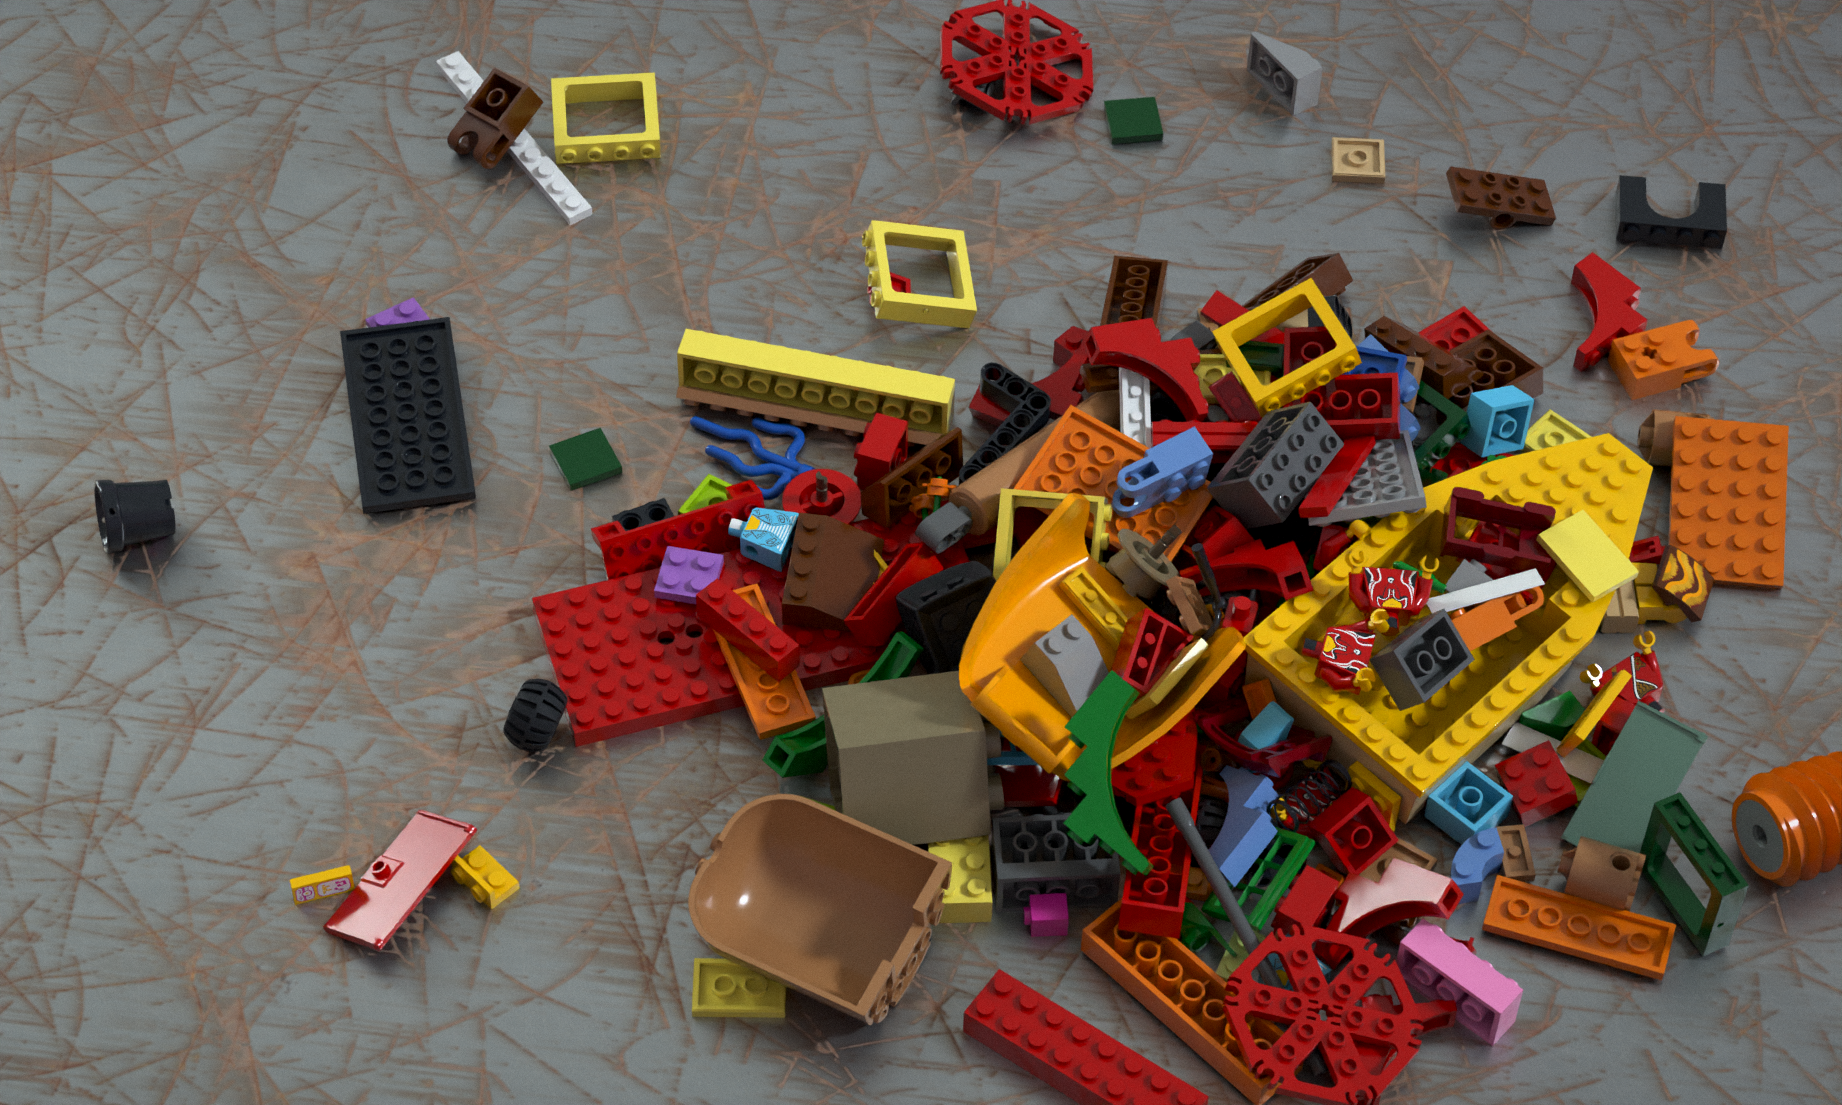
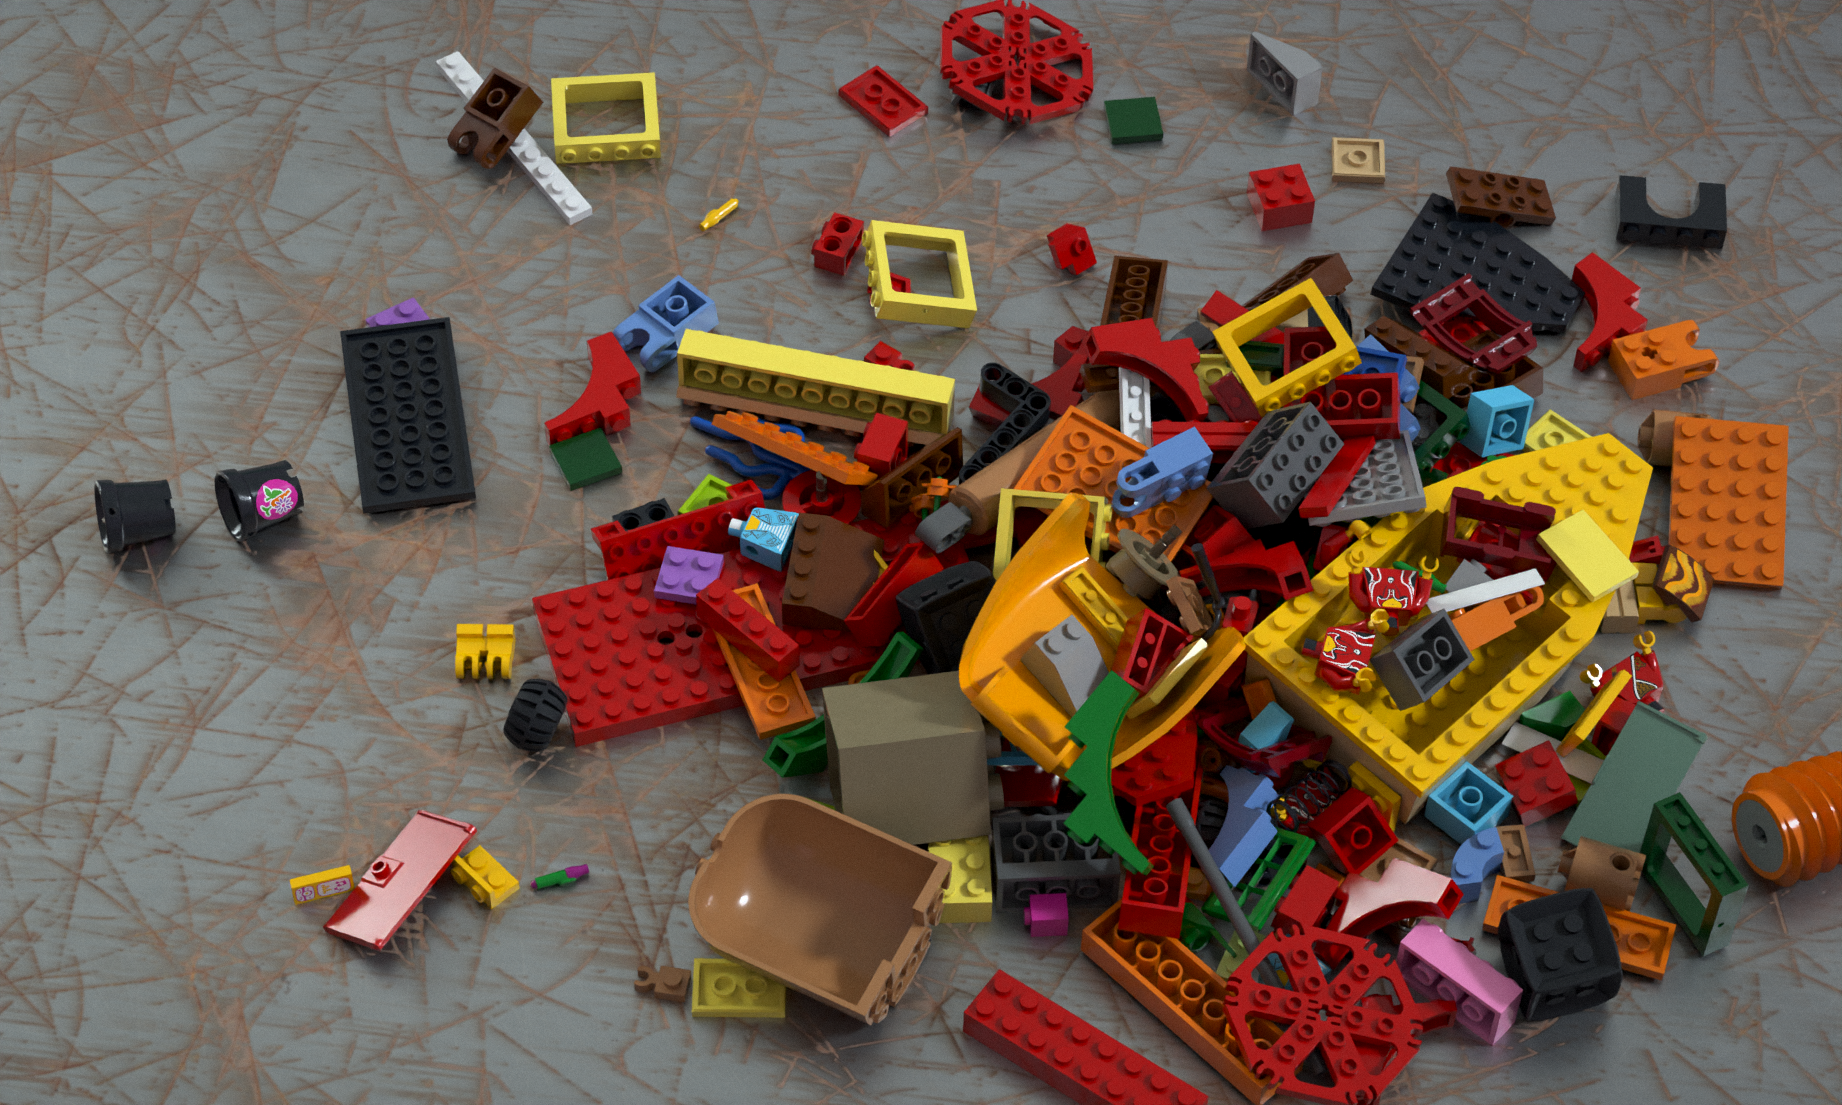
(257, 498): none -> black piece
(474, 645): none -> yellow legs
(561, 877): none -> green piece
(604, 398): none -> red arch
(663, 320): none -> medium blue brick
(667, 984): none -> medium nougat plate
(716, 215): none -> yellow piece
(791, 447): none -> orange plate
(838, 243): none -> red brick
(883, 101): none -> red tile
(886, 355): none -> red plate
(1071, 248): none -> red brick
(1280, 197): none -> red brick
(1451, 244): none -> black wing
(1516, 334): none -> dark red wedge
(1560, 953): none -> black piece

